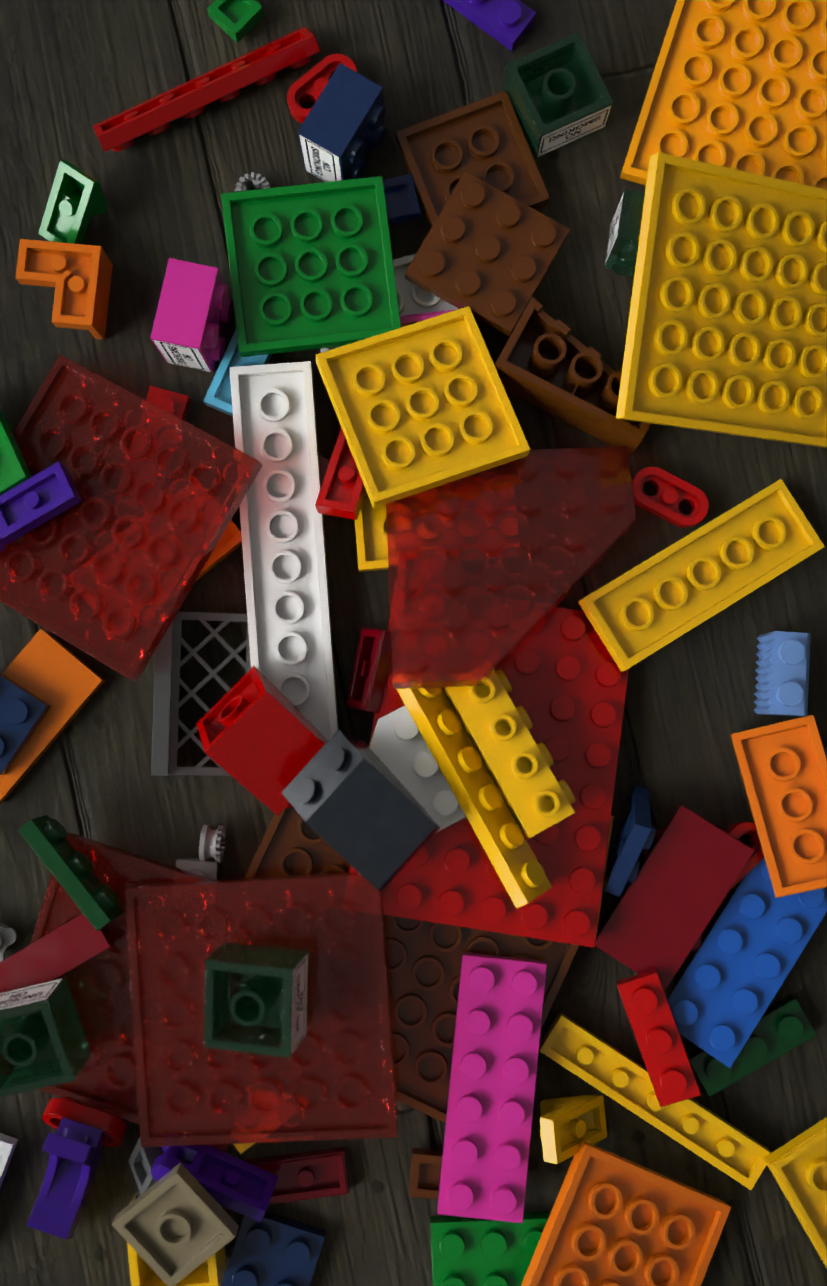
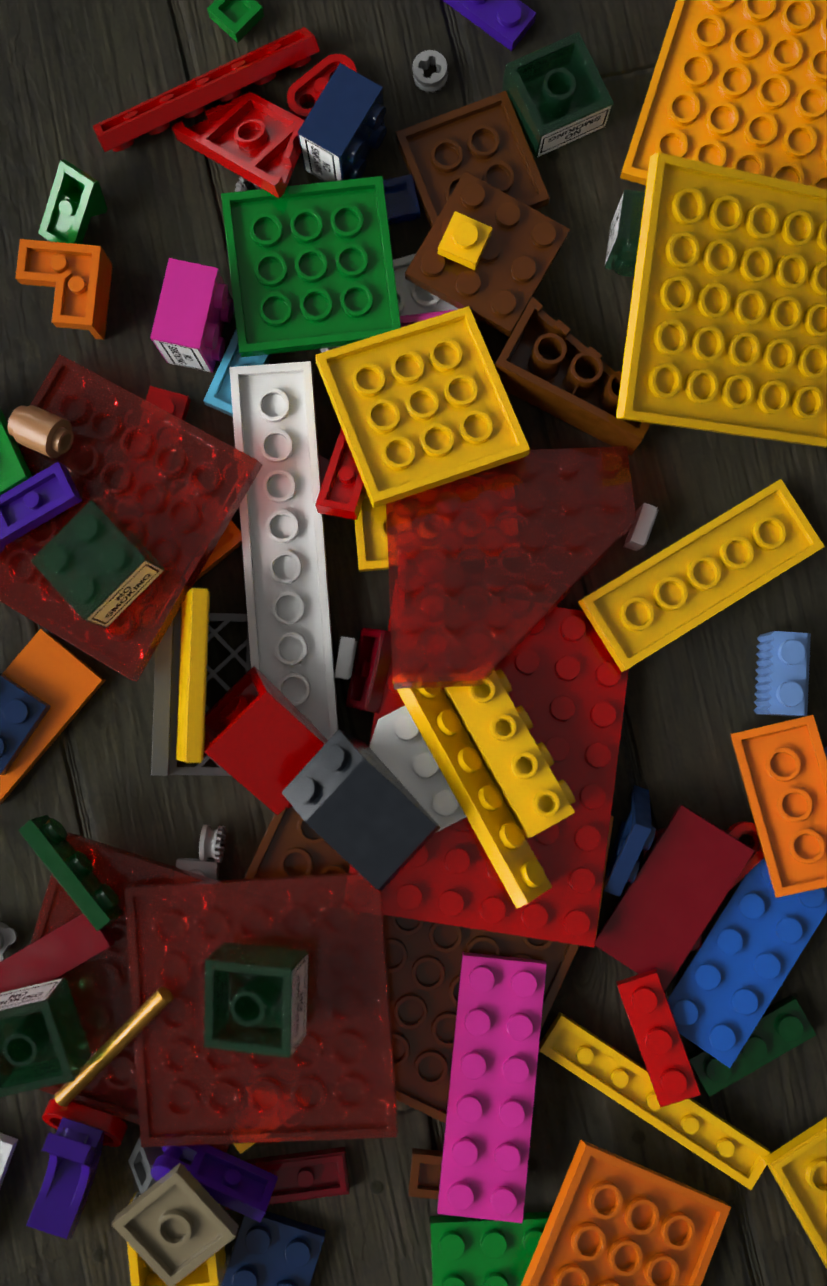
(40, 430): none -> medium nougat brick
(97, 565): none -> clear green brick
(114, 1045): none -> pearl gold bar
(192, 676): none -> yellow tile
(248, 139): none -> red wing
(345, 658): none -> light grey tile
(437, 79): none -> light grey bush
(464, 240): none -> yellow plate
(568, 1121): yellow slope -> none
(642, 527): none -> light grey tile
(668, 495): red plate -> none

